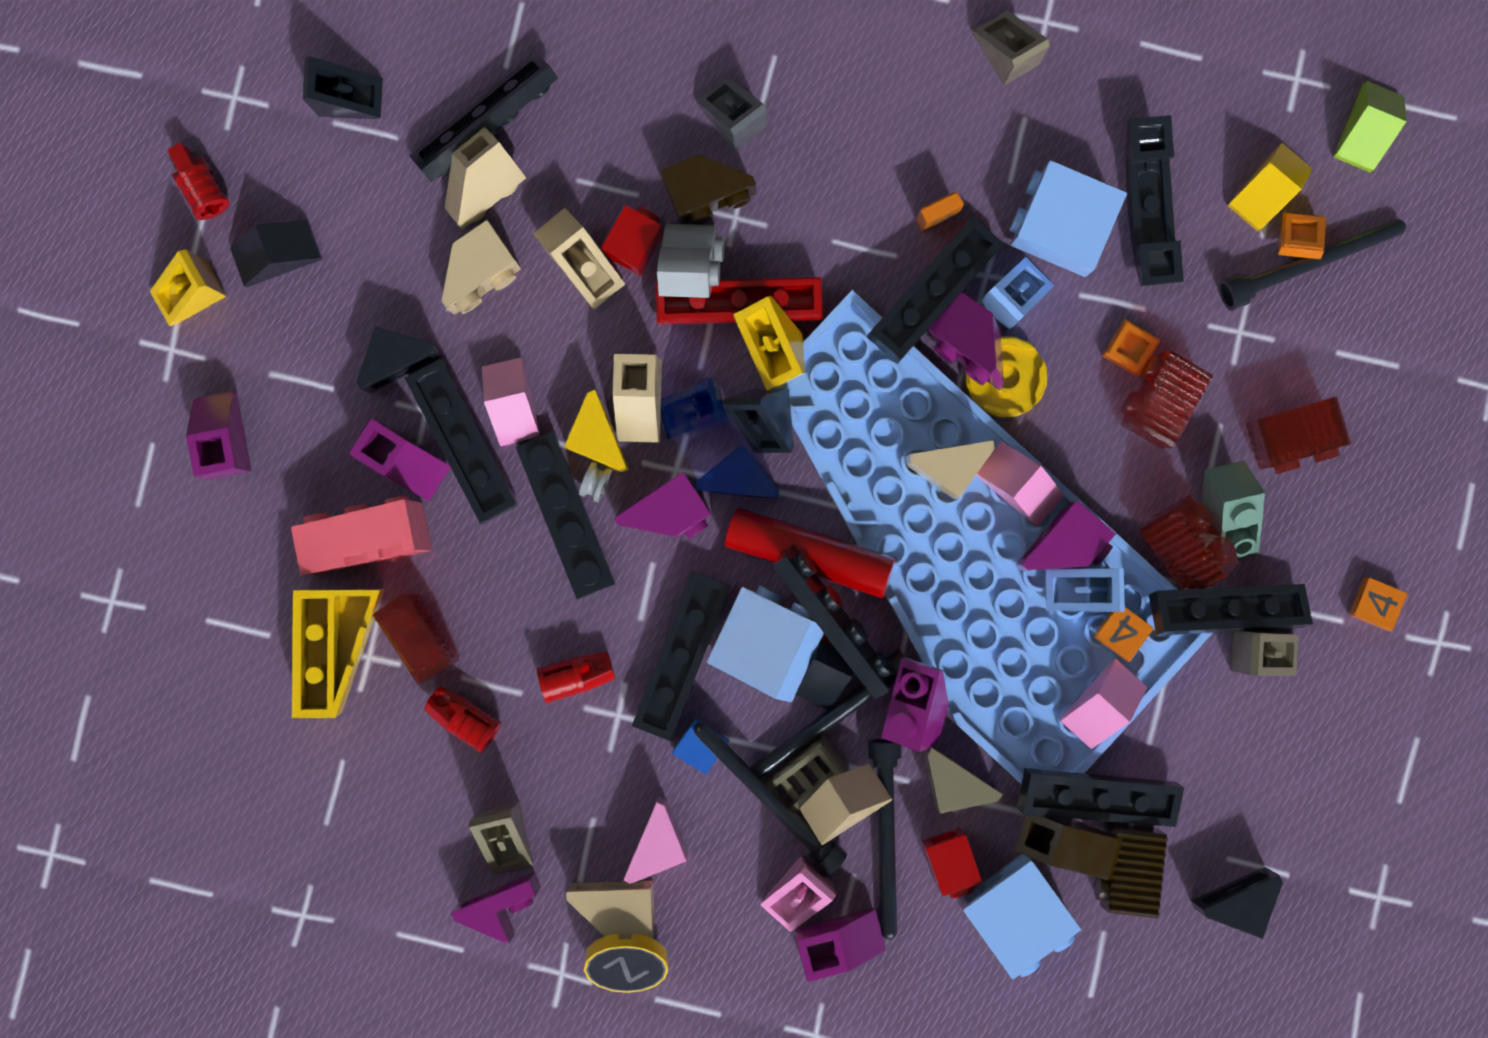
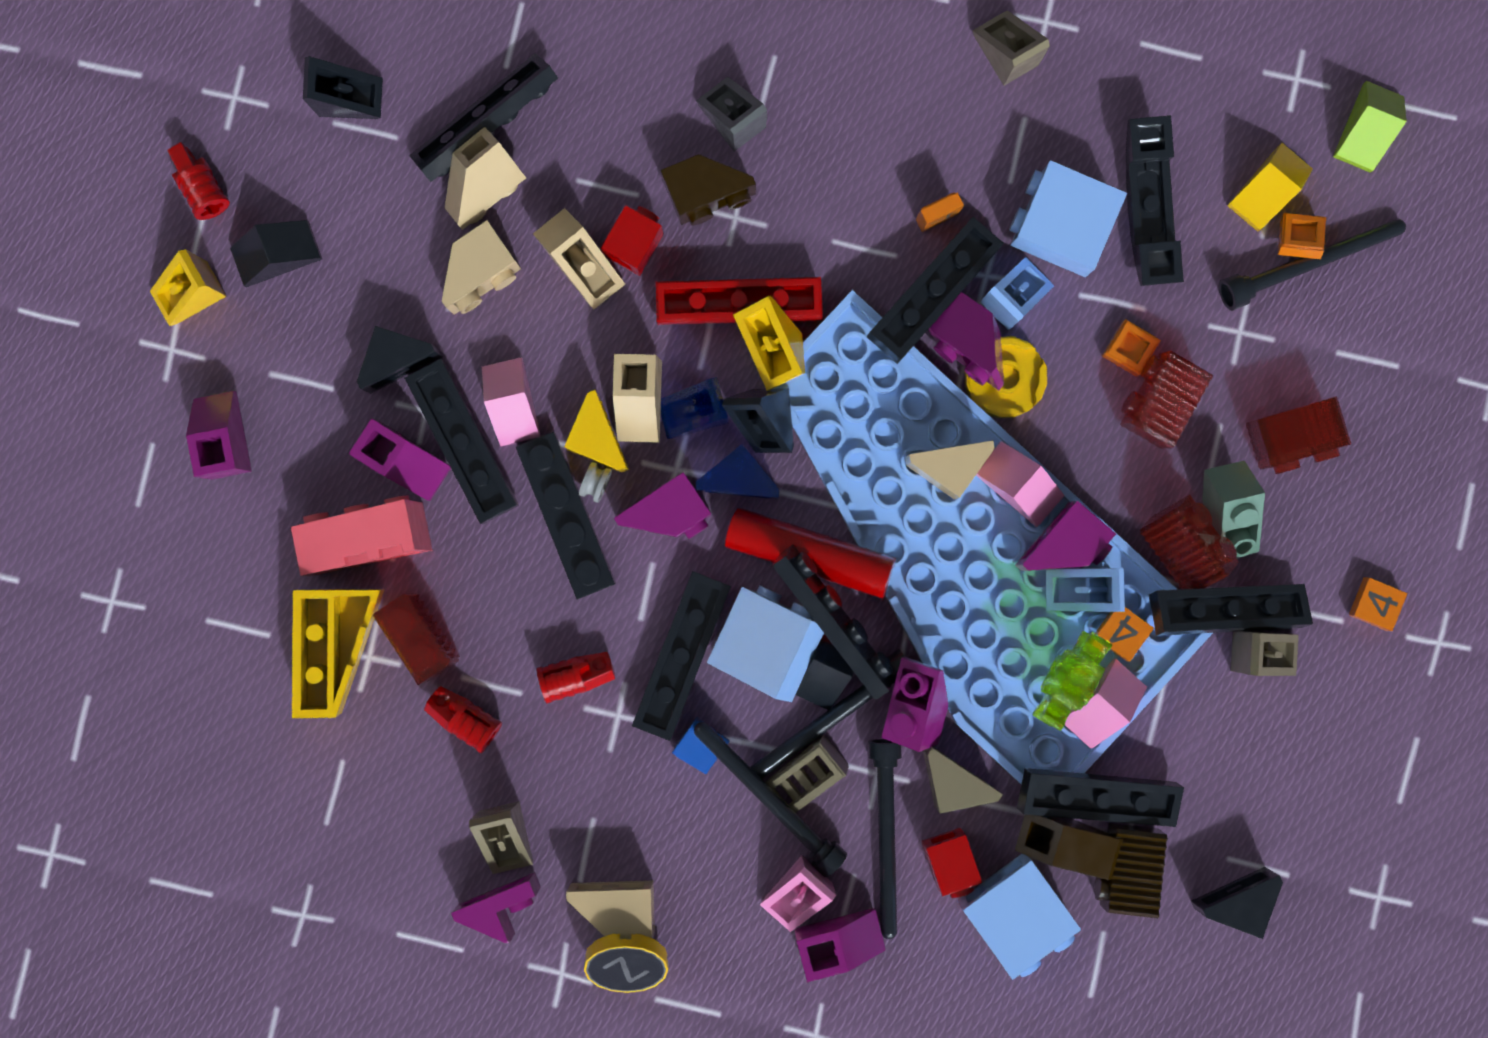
(659, 845): bright pink slope -> none
(689, 260): light grey brick -> none
(844, 802): tan slope -> none
(1072, 680): none -> clear neon green gear

